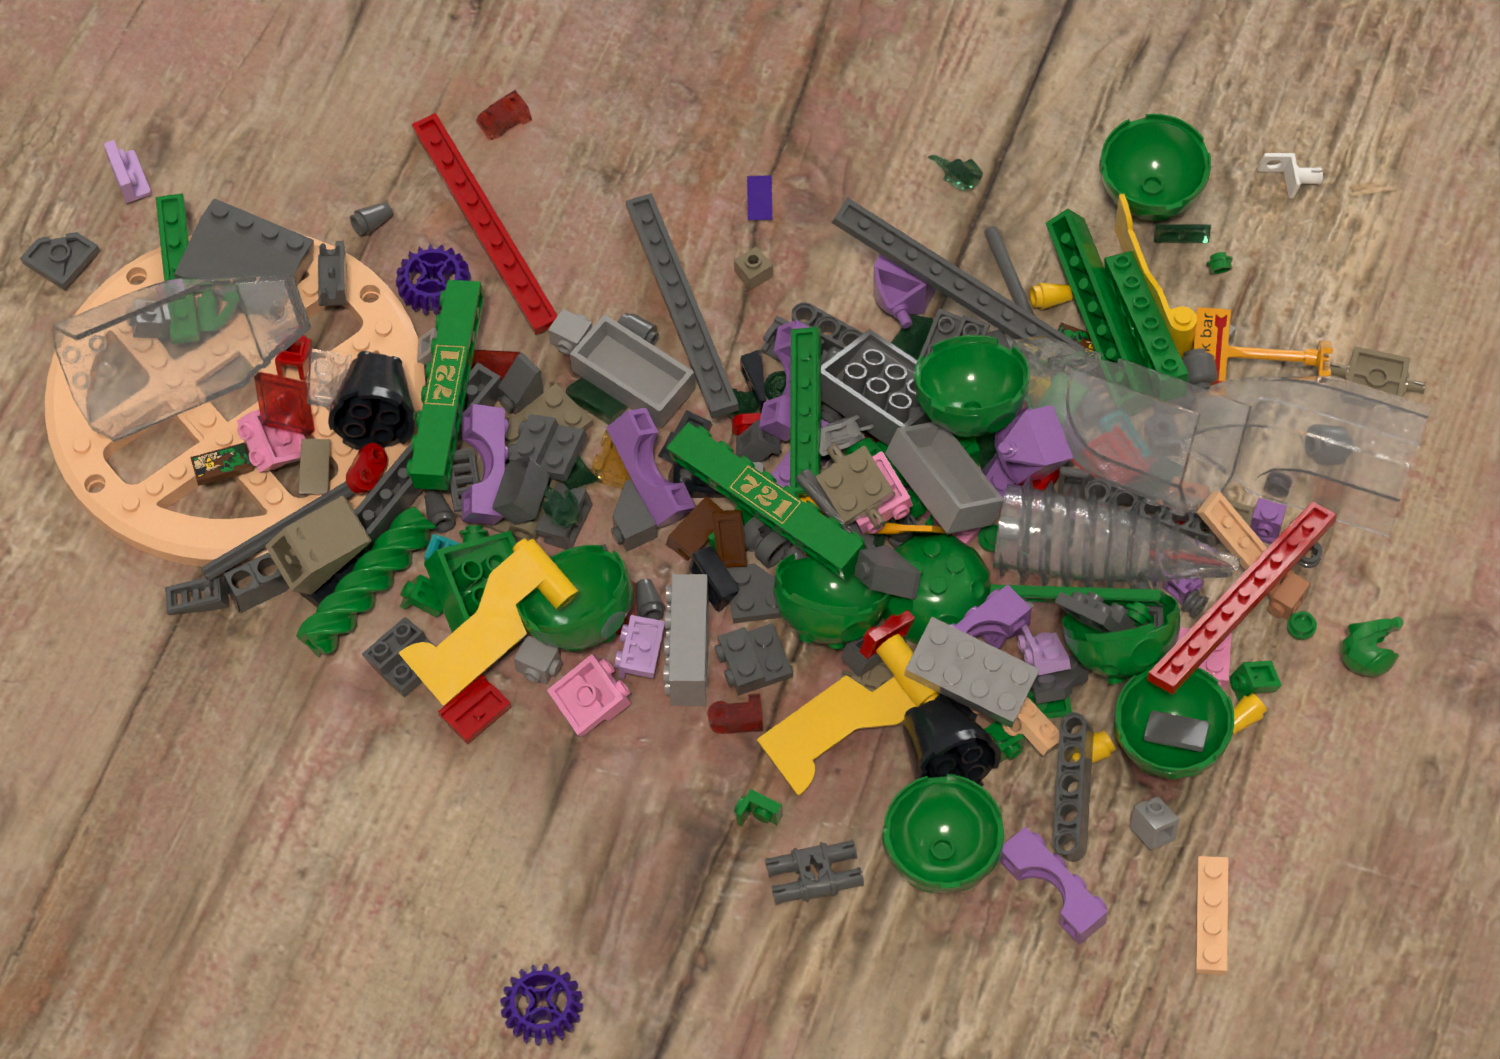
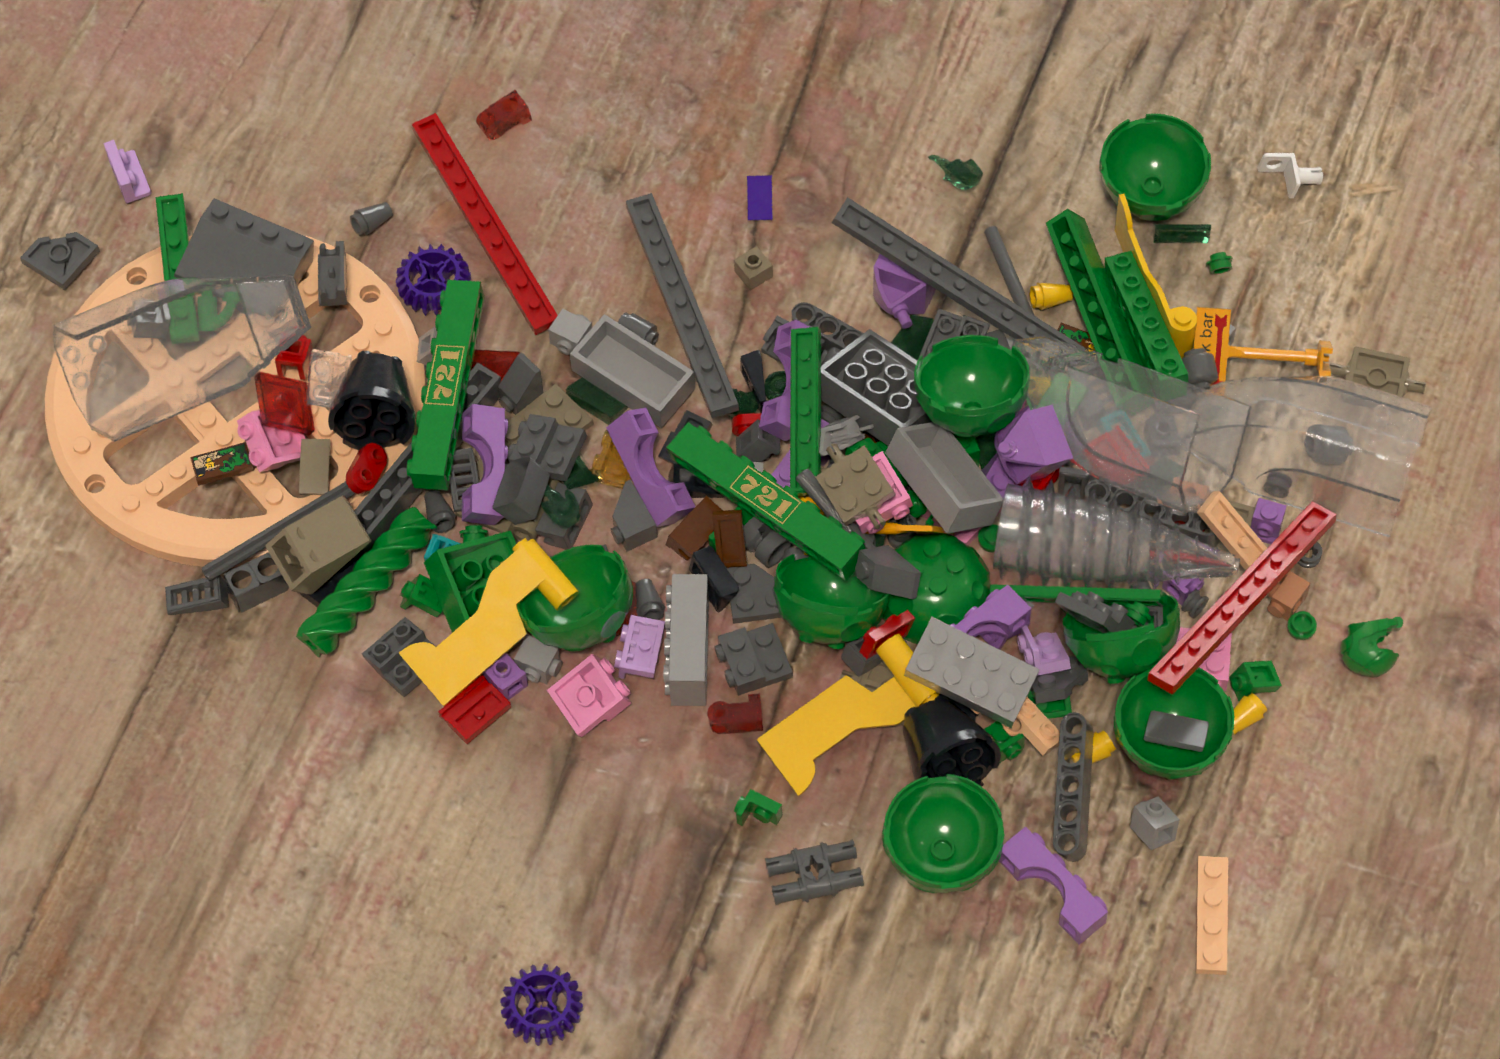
(508, 682): none -> medium lavender brick

